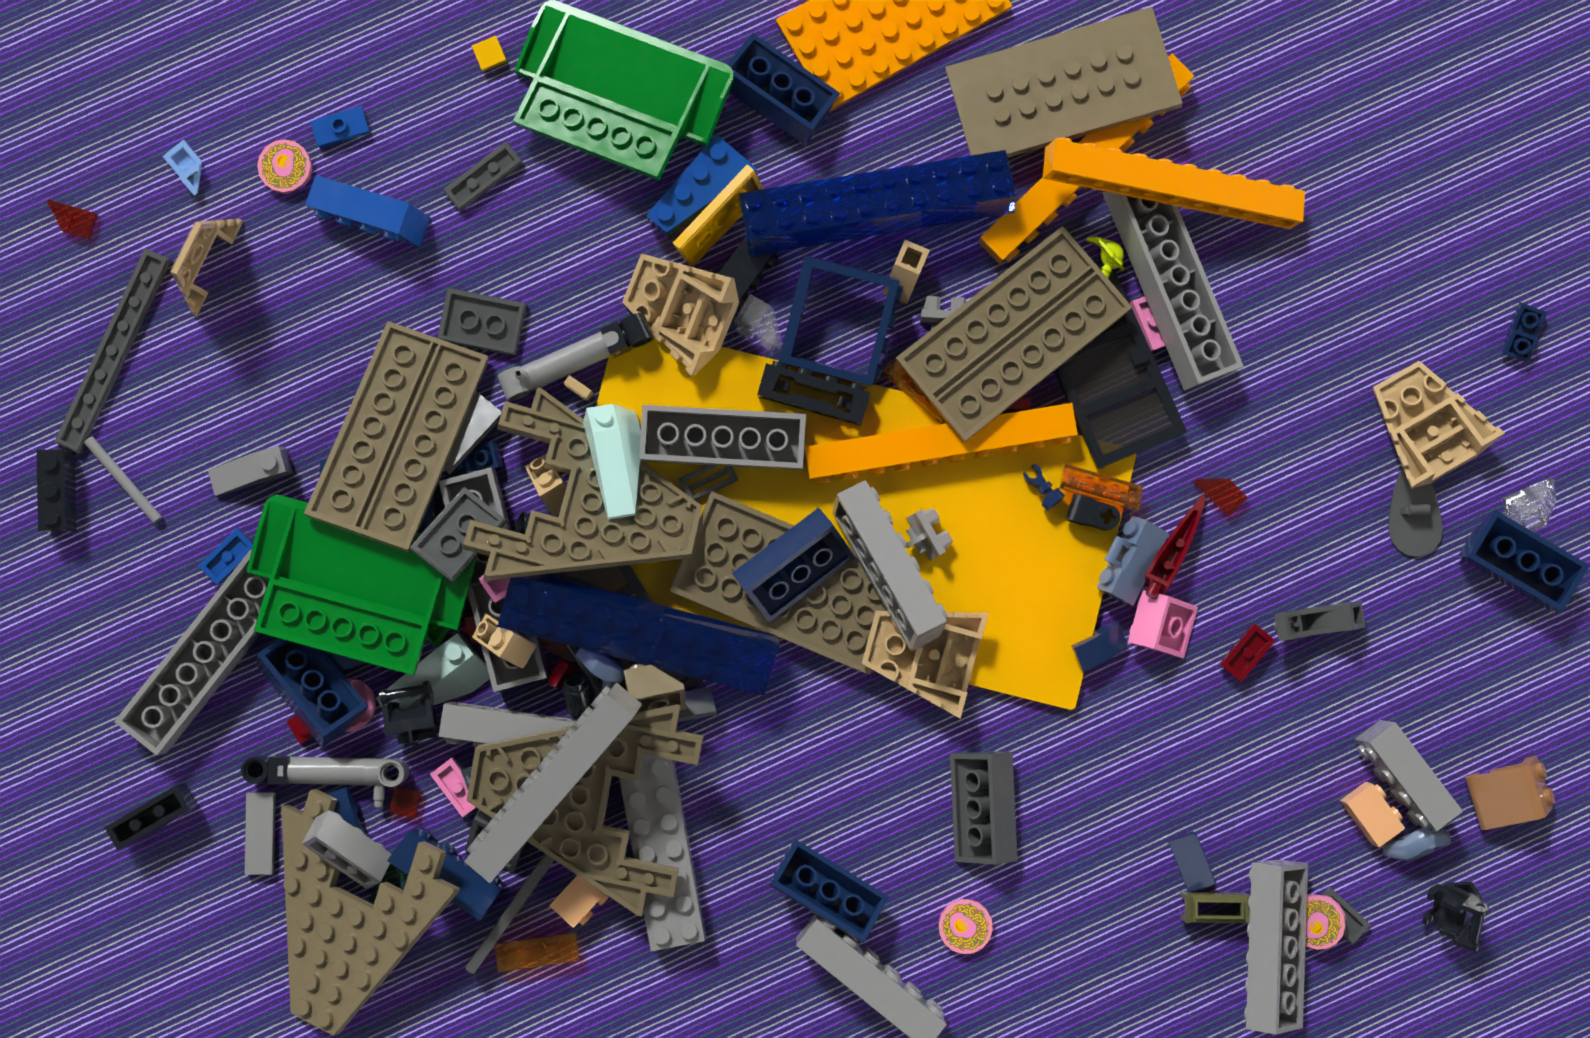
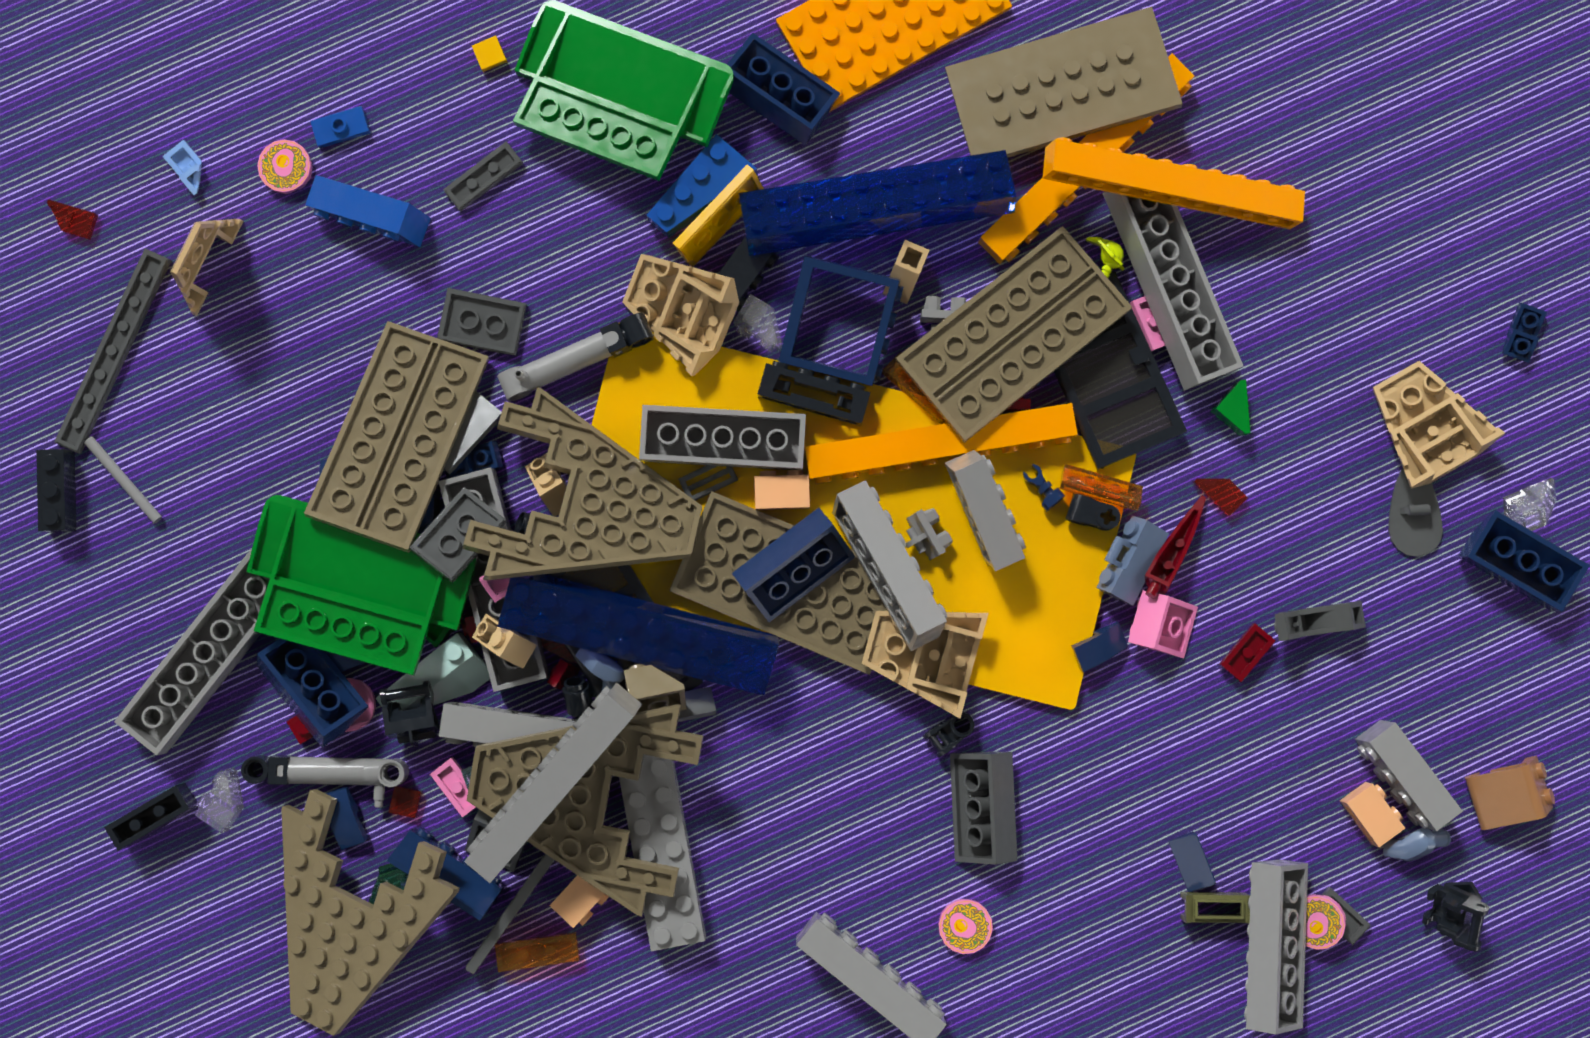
(223, 803): none -> clear slope
(227, 556): blue plate -> none
(251, 470): light grey slope -> none
(260, 833): light grey tile -> none
(347, 849): light grey brick -> none
(578, 388): tan tile -> none
(615, 449): light aqua wedge -> none
(782, 491): none -> light nougat brick
(828, 890): dark blue slope -> none
(948, 734): none -> black piece
(985, 510): none -> light grey brick
(1234, 409): none -> green slope

